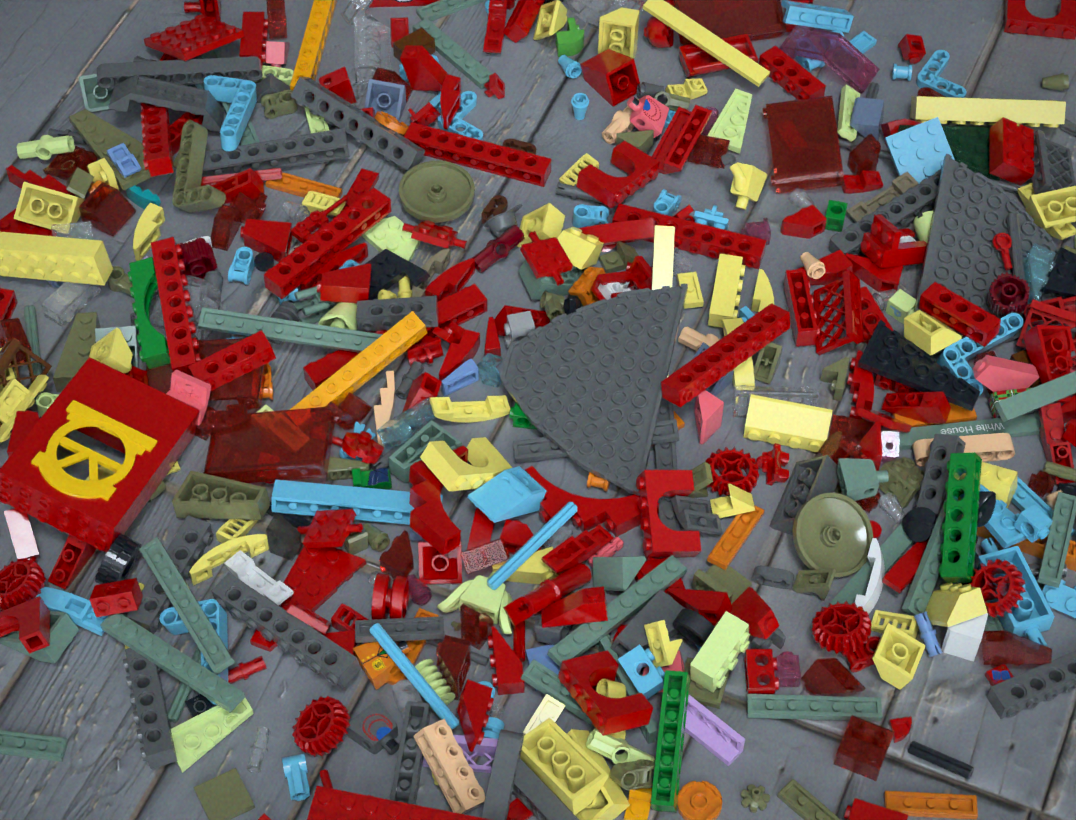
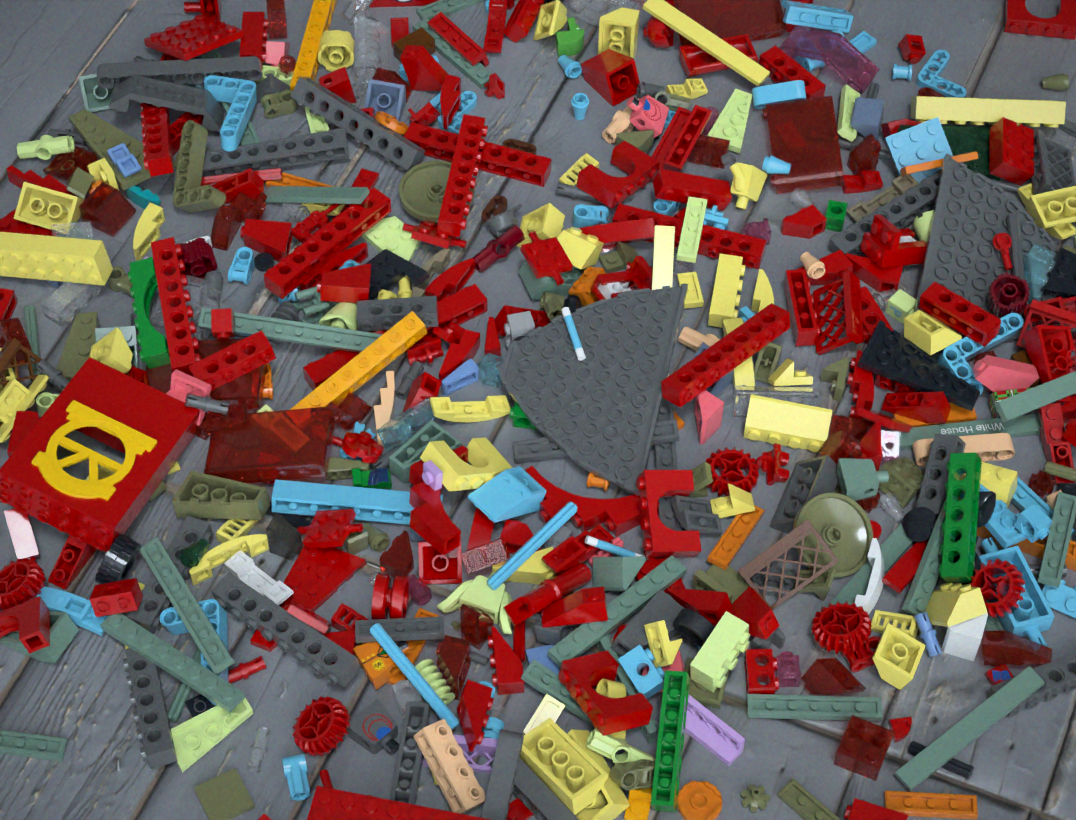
(55, 376): none -> dark grey pin
(194, 553): none -> clear green cone
(206, 404): none -> dark grey pin
(222, 324): none -> red brick
(287, 64): none -> clear red tile
(308, 194): none -> sand green tile
(336, 50): none -> light yellow brick
(432, 475): none -> lavender plate
(458, 40): none -> red fence
(461, 176): none -> red brick
(573, 333): none -> medium azure bar
(609, 547): none -> medium azure bar
(679, 186): none -> red brick
(692, 229): none -> yellowish green plate
(775, 166): none -> medium azure cone
(777, 550): none -> reddish brown fence
(778, 93): none -> medium azure beam
(785, 375): none -> light yellow slope
(937, 163): none -> orange tile
(969, 728): none -> sand green tile

